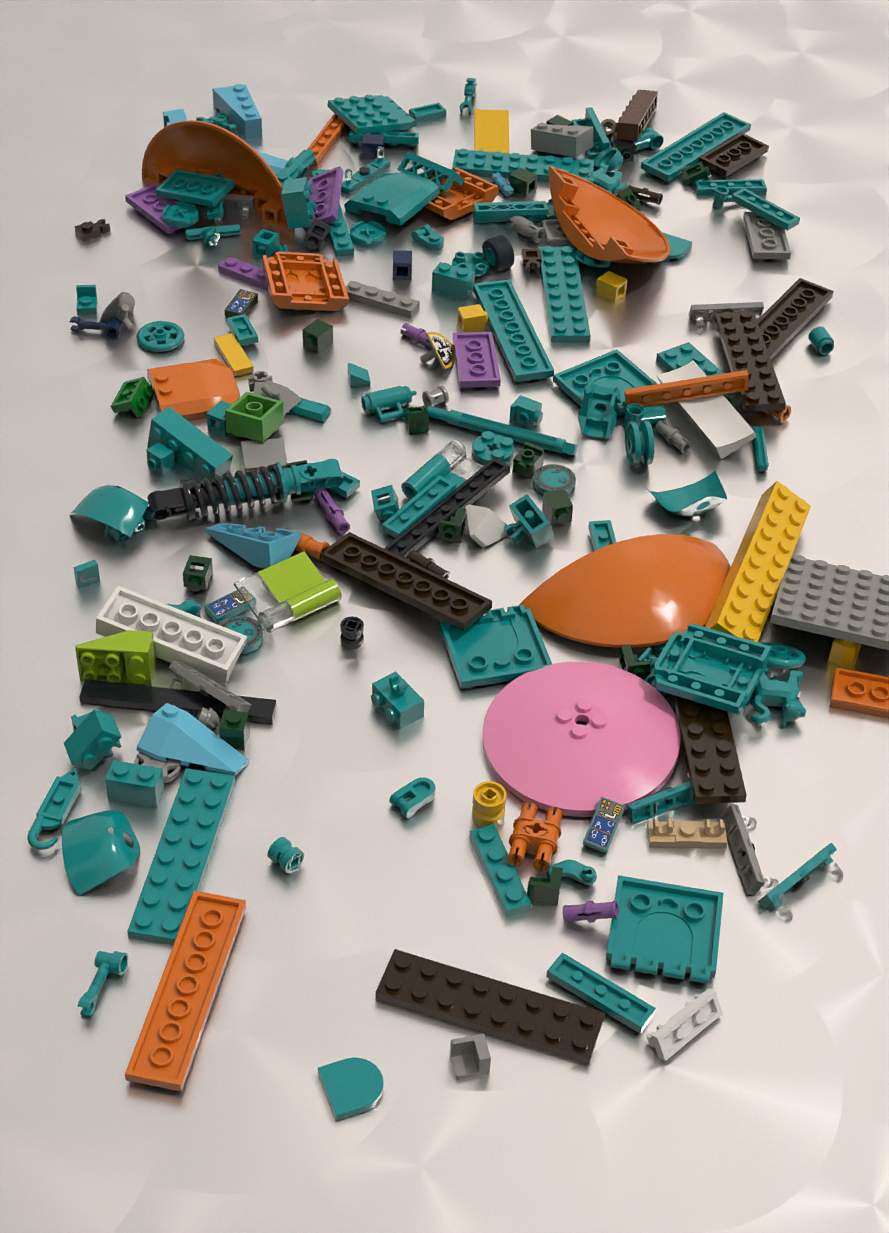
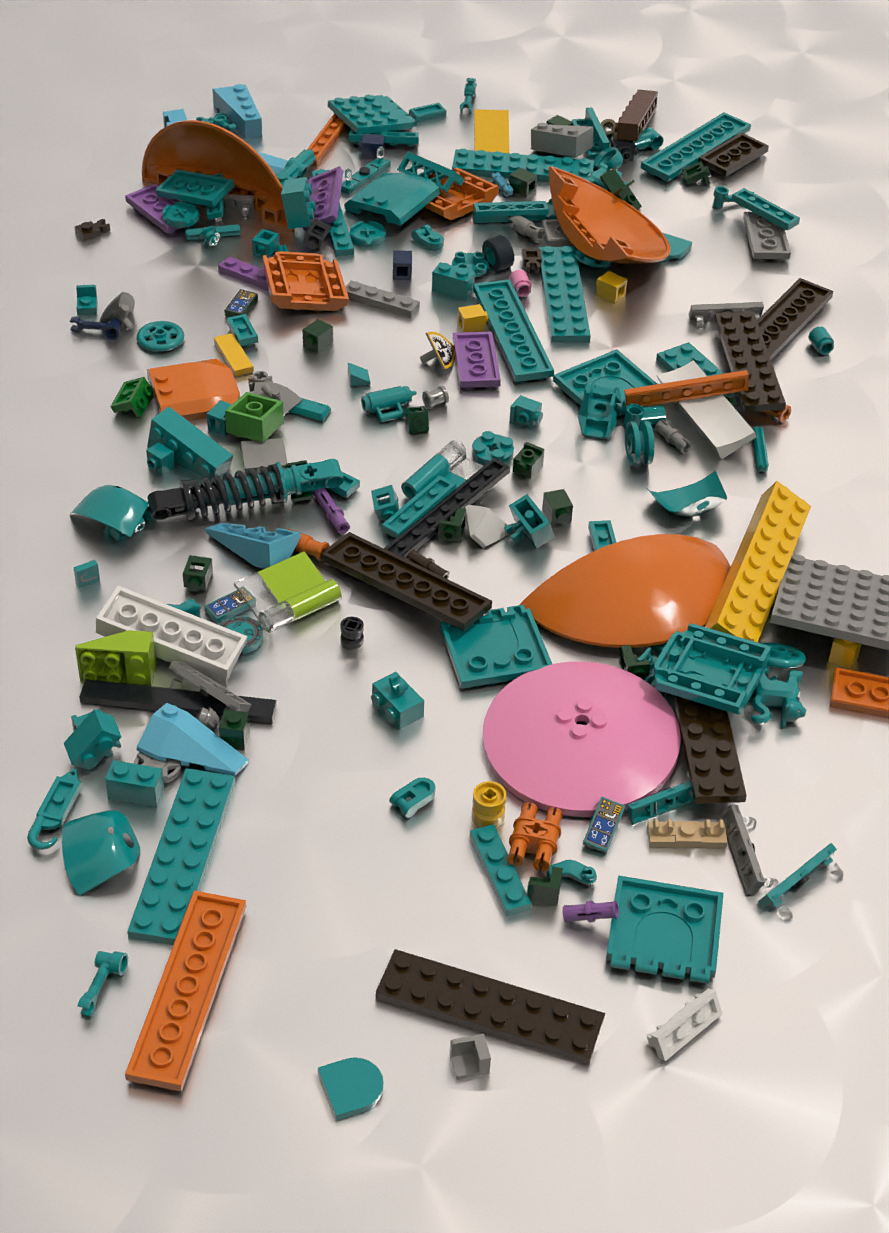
(283, 853): teal wheel -> none
(417, 335): medium lavender pin -> none
(515, 433): teal piece -> none
(520, 283): none -> bright pink brick
(554, 477): tile -> none
(601, 992): teal plate -> none
(614, 182): none -> dark green bracket
(654, 197): dark brown pin -> none
(707, 187): teal tile -> none

